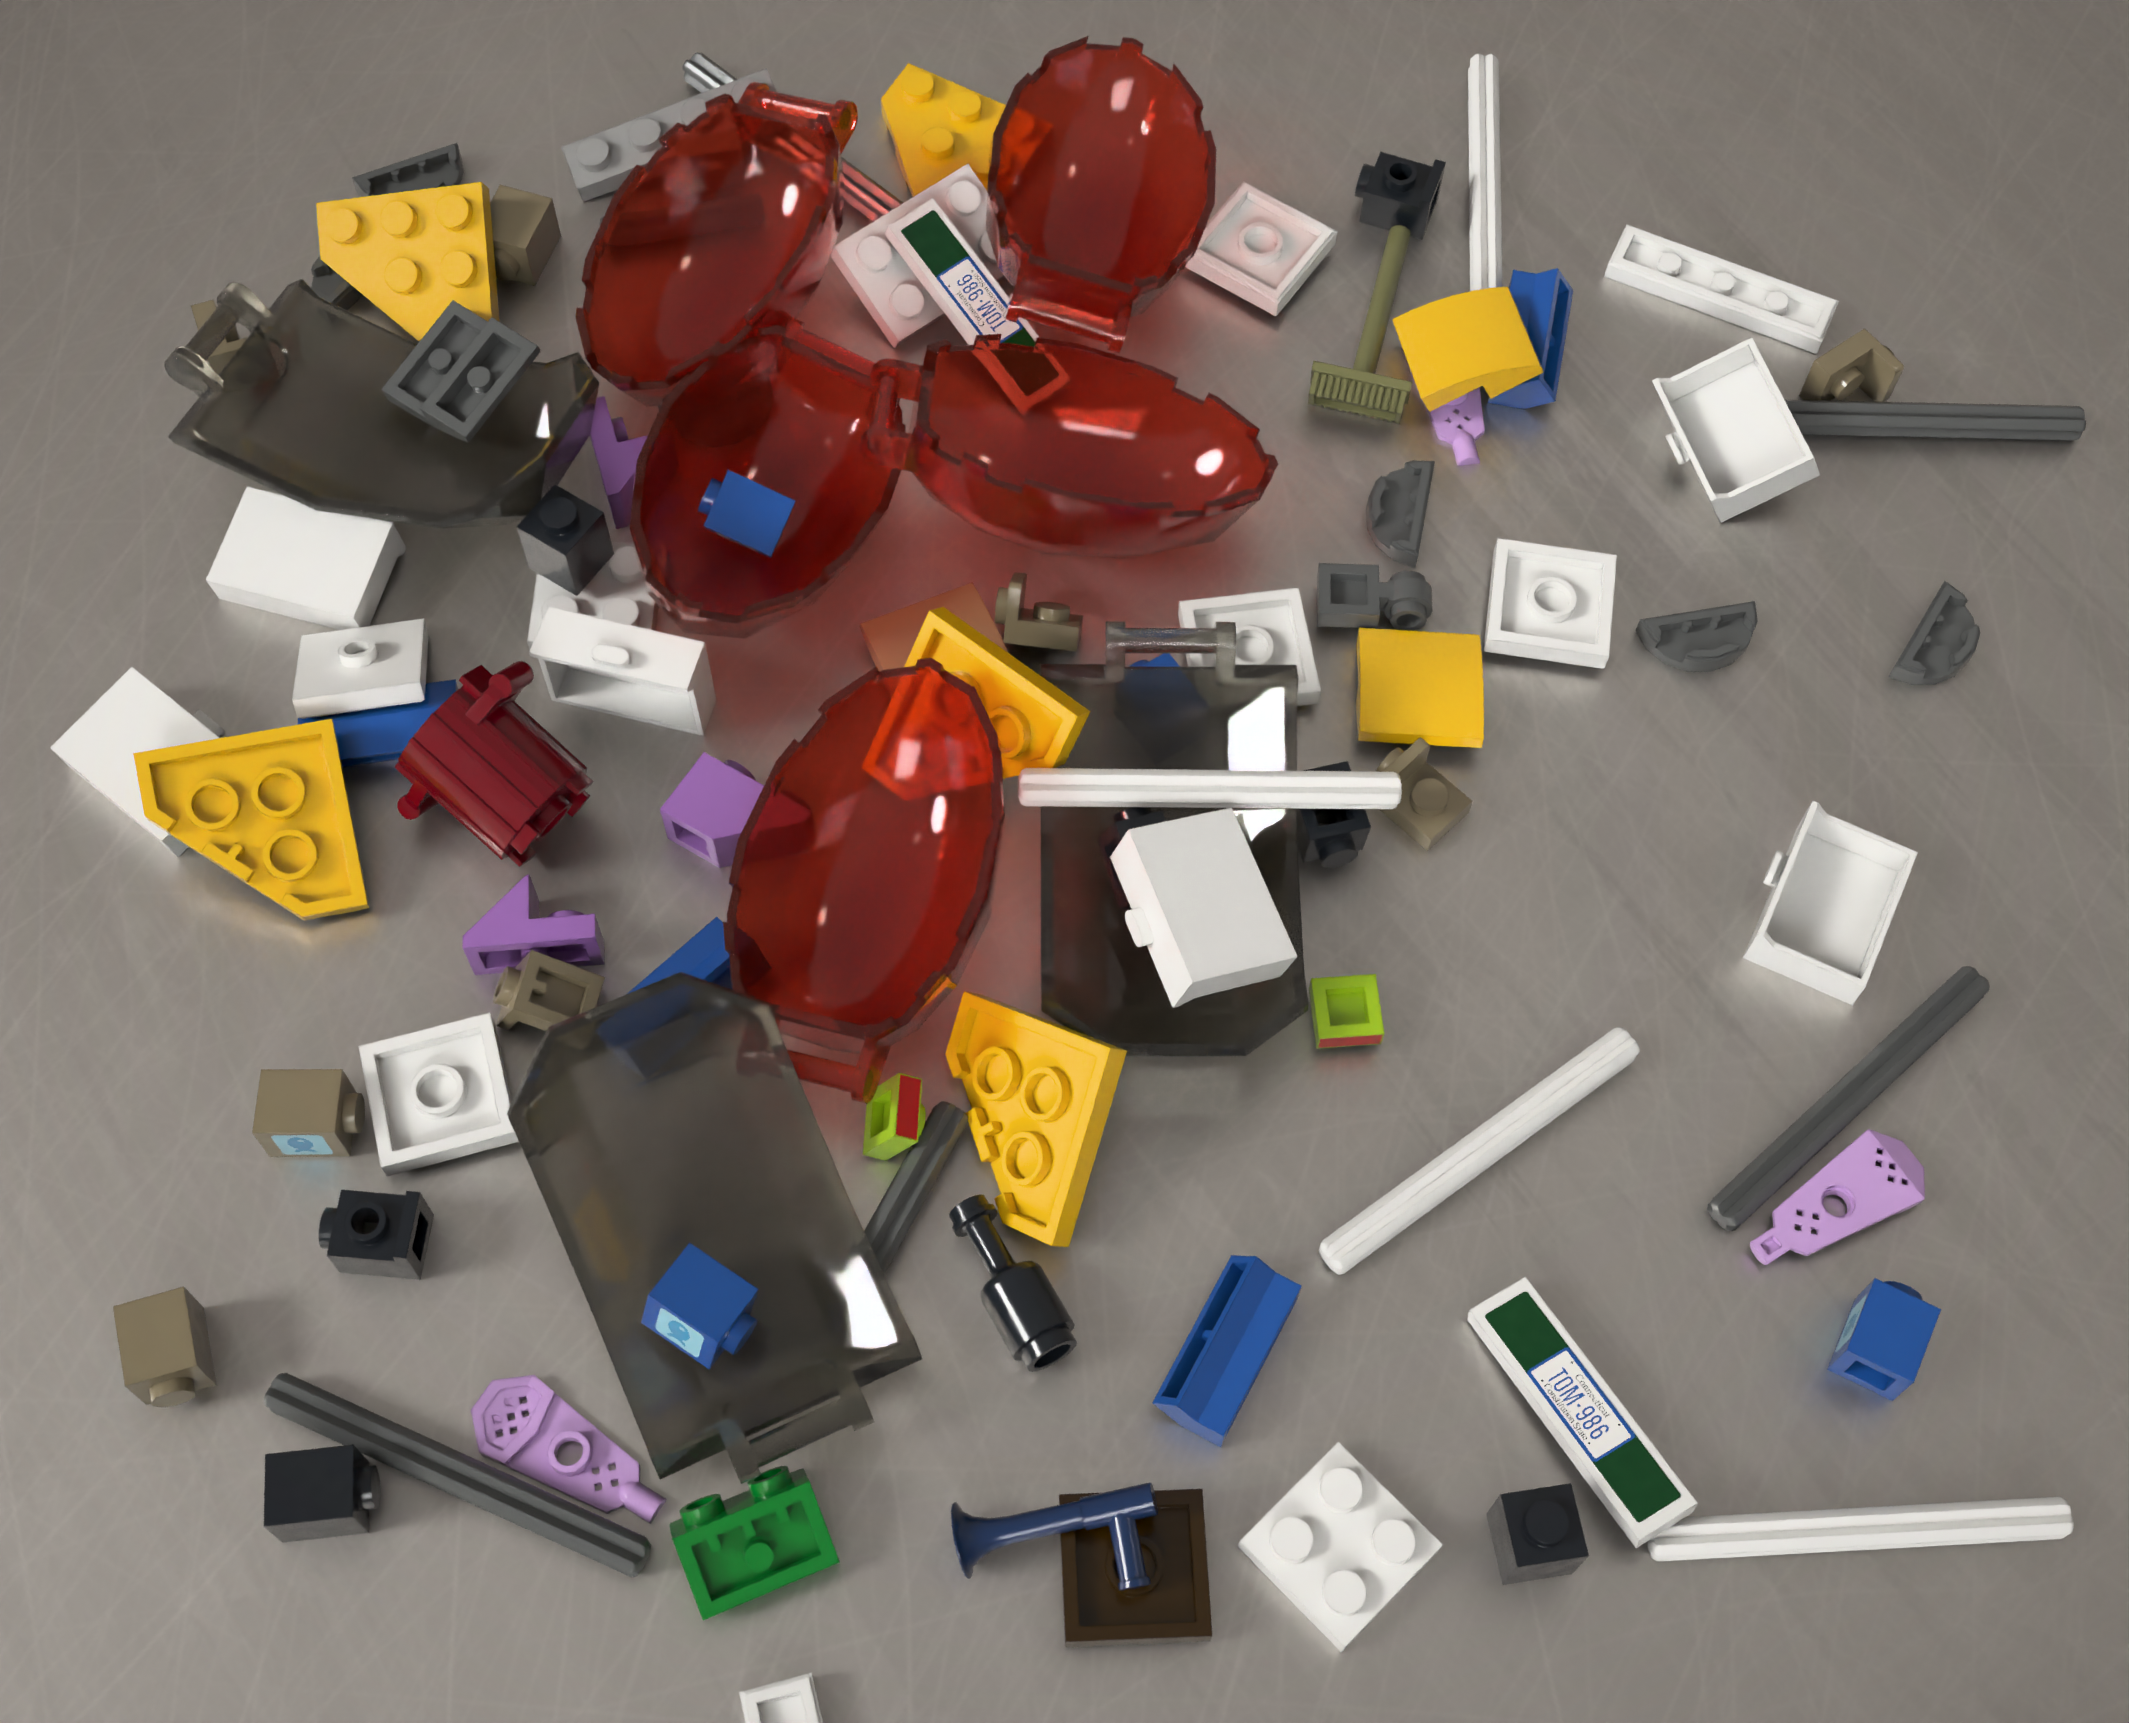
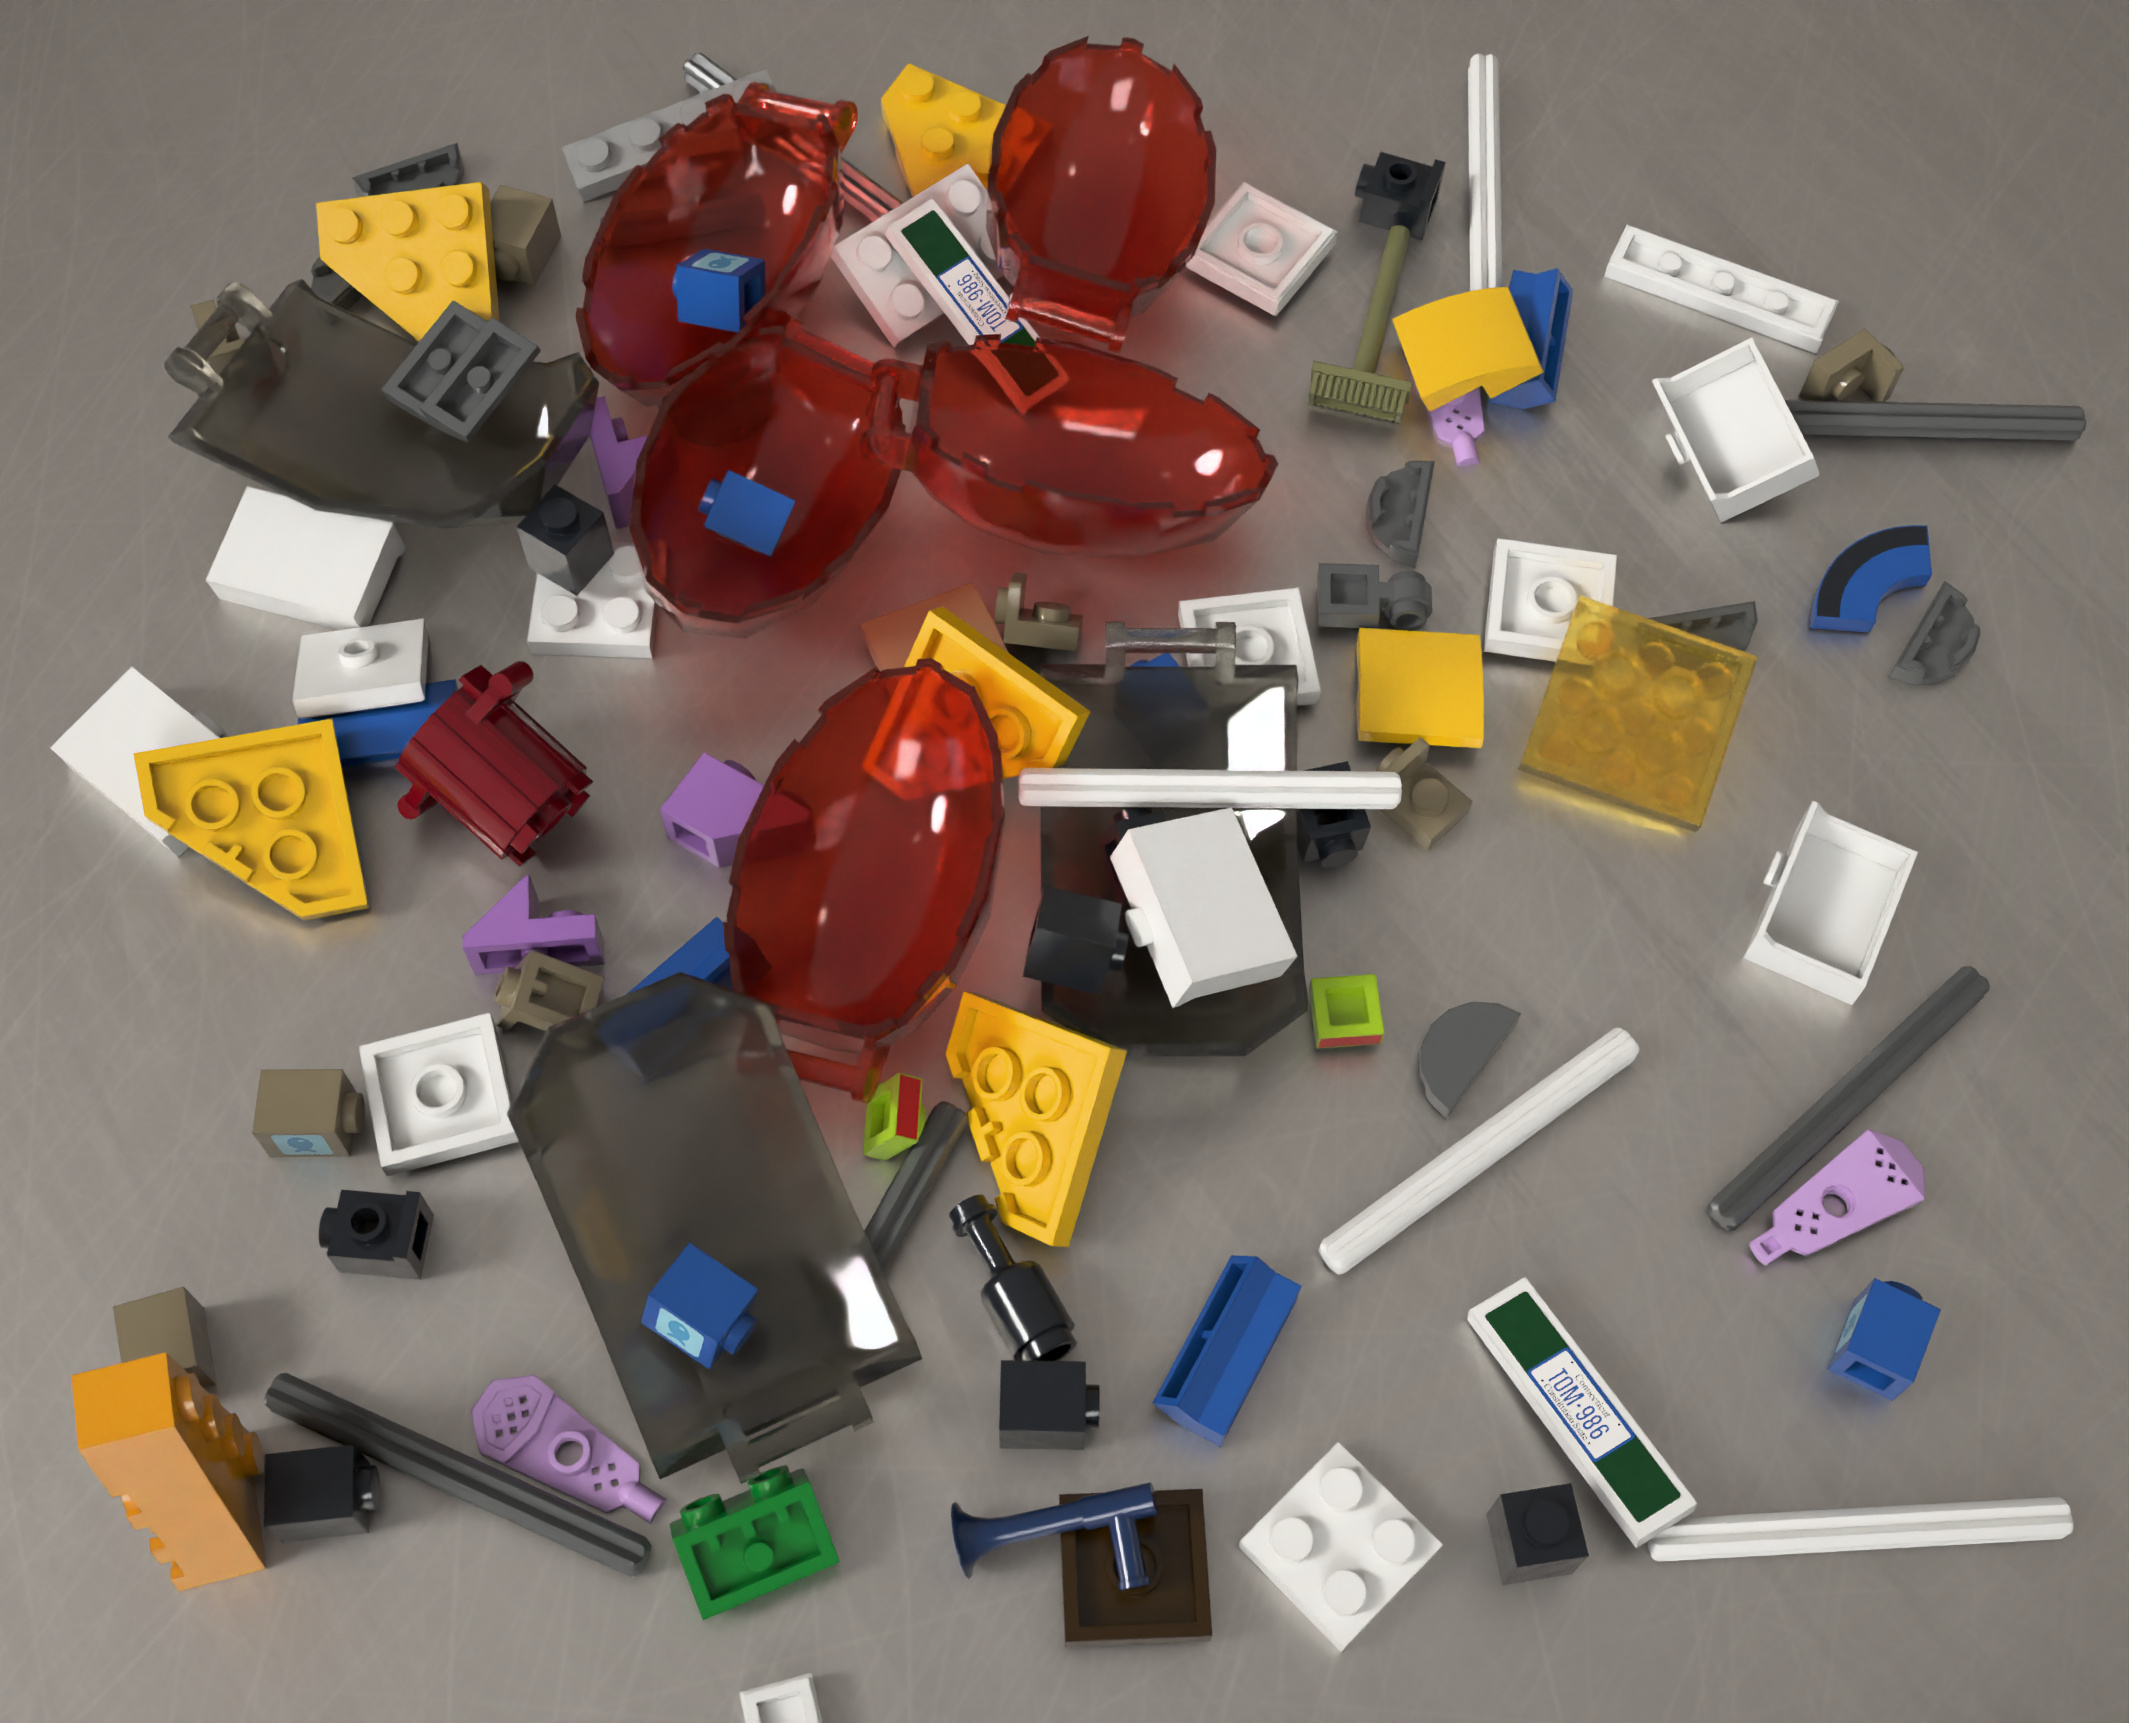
(175, 1464): none -> light orange wedge
(625, 670): white container -> none
(718, 288): none -> blue brick
(1046, 1405): none -> black brick
(1075, 940): none -> black brick
(1460, 1048): none -> dark grey tile
(1638, 713): none -> clear yellow plate
(1868, 574): none -> blue tile

